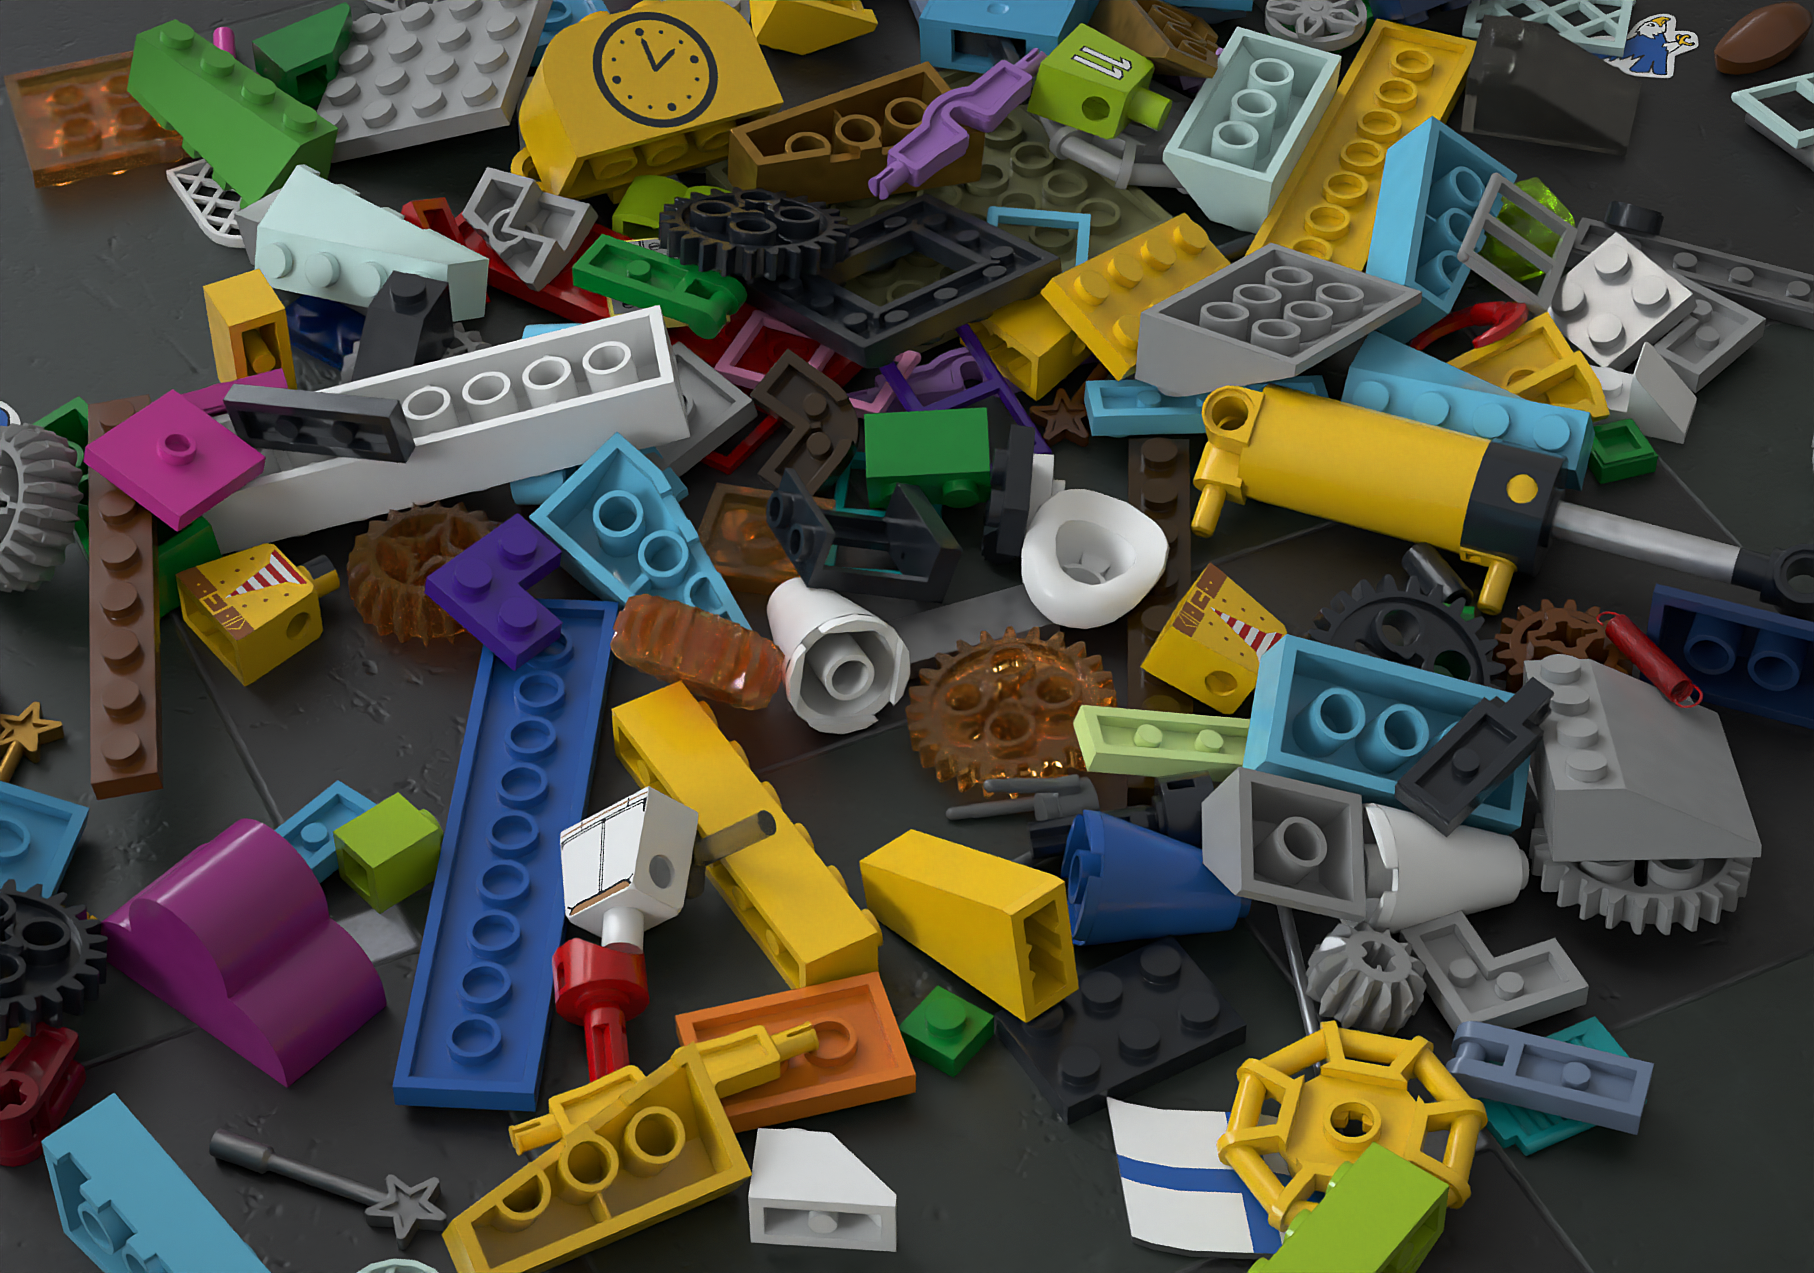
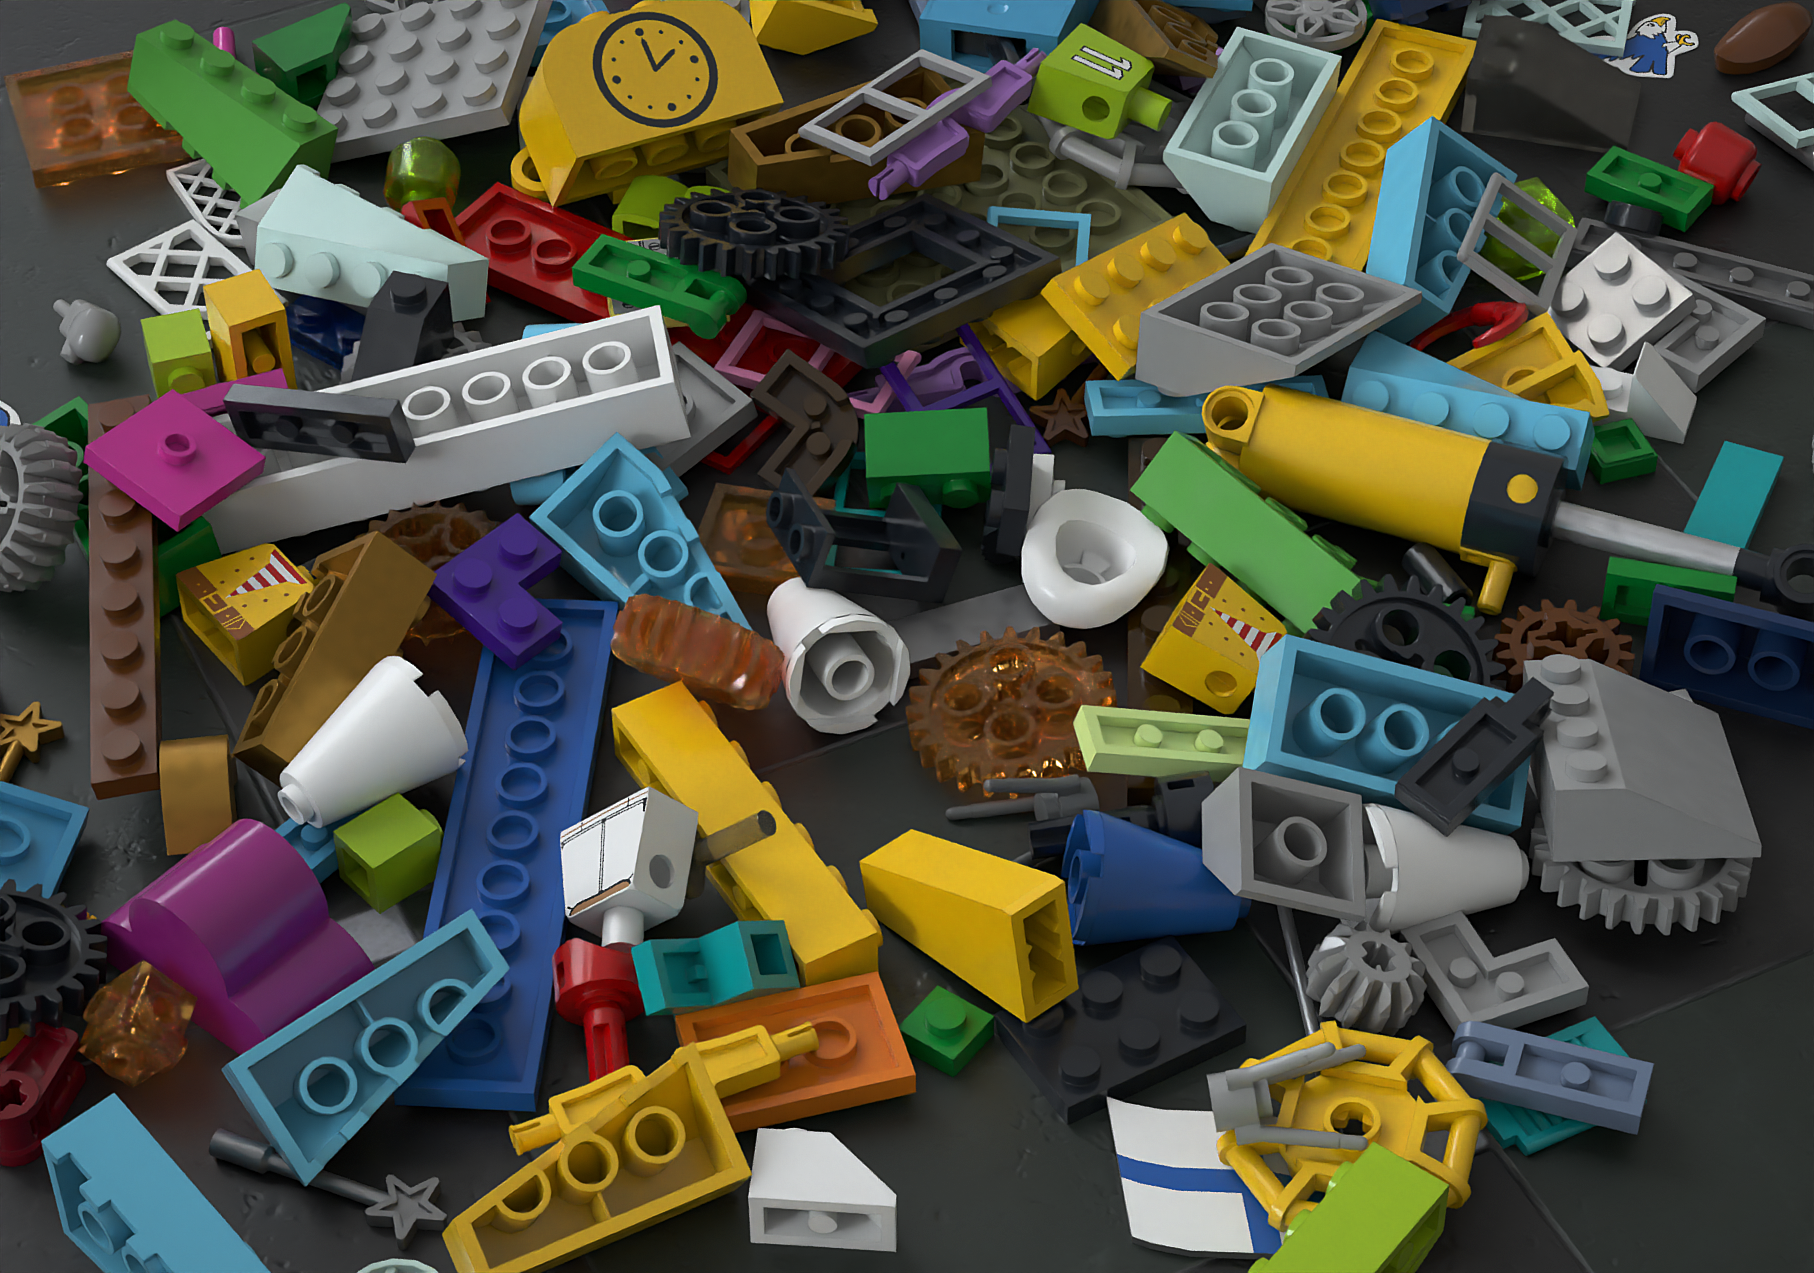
(89, 331): none -> light grey piece
(137, 1024): none -> clear orange brick
(160, 251): none -> white window
(178, 352): none -> lime brick
(196, 790): none -> pearl gold brick
(346, 1056): none -> medium azure wedge
(349, 624): none -> pearl gold wedge
(373, 746): none -> white cone
(421, 171): none -> clear neon green head
(526, 226): light grey slope -> none
(715, 969): none -> teal brick
(919, 118): none -> light grey window
(1244, 1096): none -> light grey plant
(1249, 536): none -> bright green wedge
(1632, 584): none -> green plate
(1649, 185): none -> green plate
(1649, 659): red piece -> none
(1719, 158): none -> red head
(1735, 495): none -> teal tile

